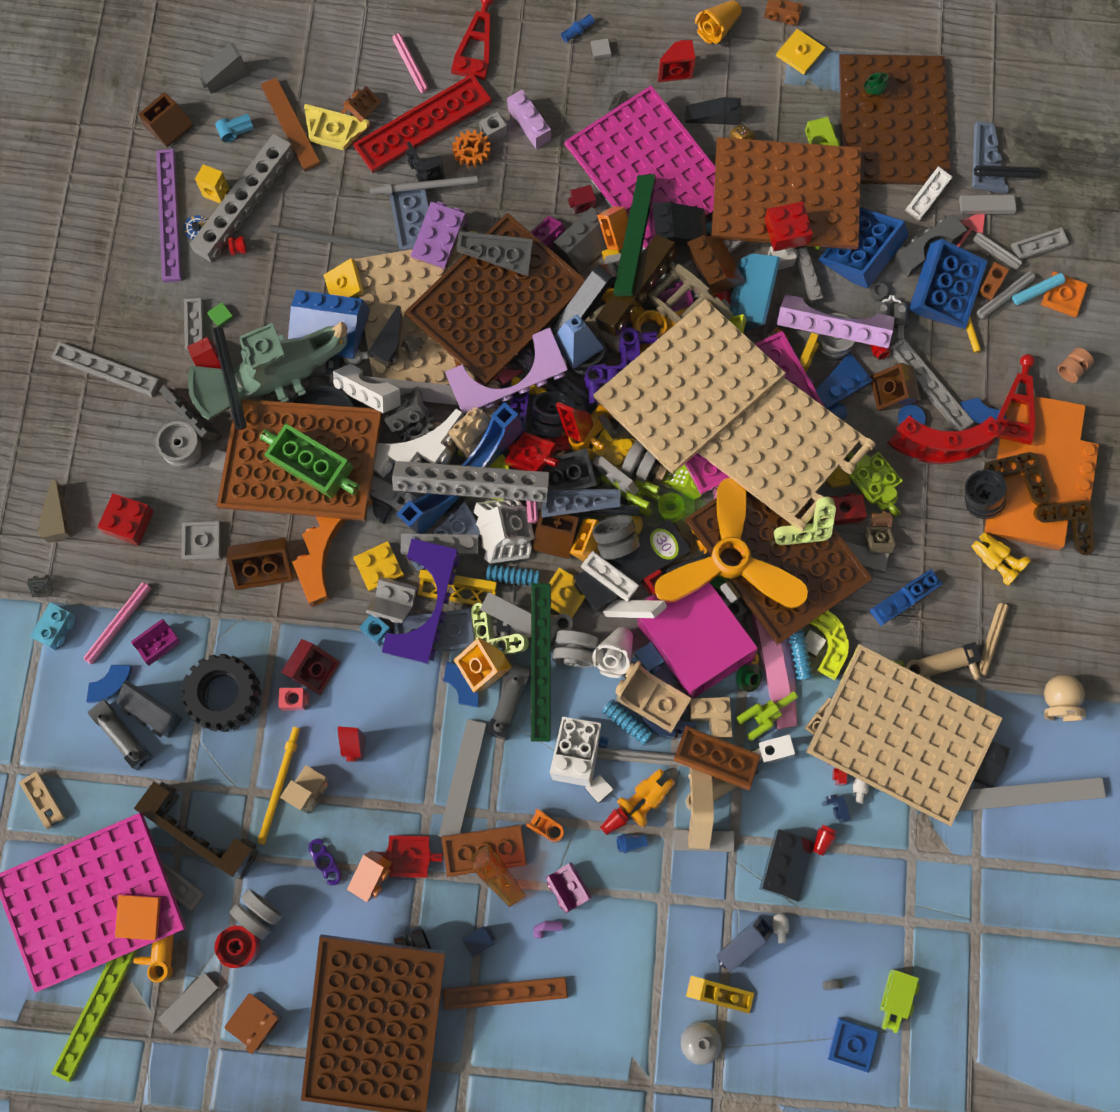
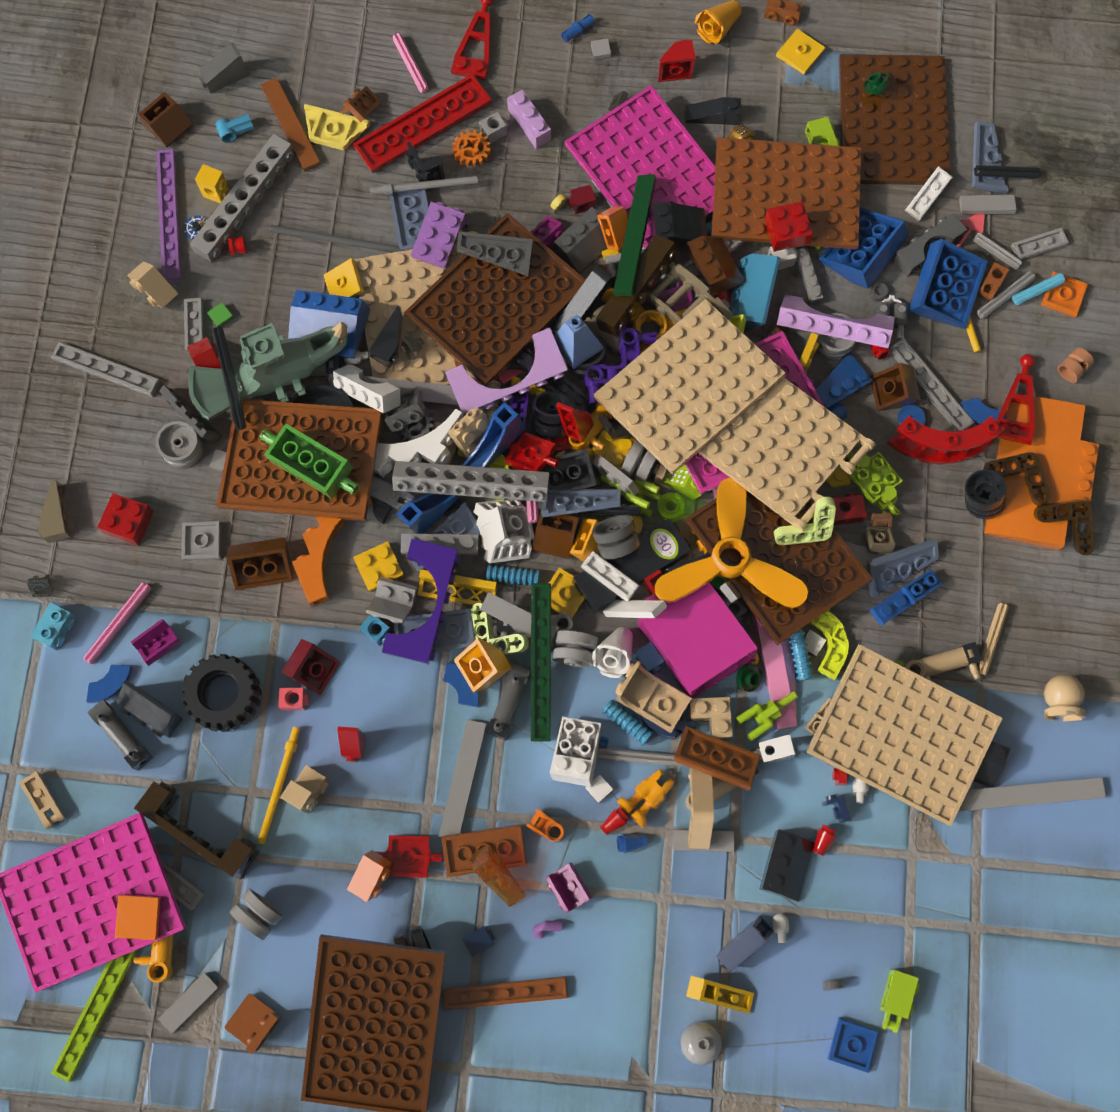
(149, 280): none -> tan brick
(229, 955): red brick -> none
(333, 867): dark purple piece -> none
(559, 202): none -> light yellow tile
(899, 565): none -> sand blue wing
(996, 554): yellow piece -> none

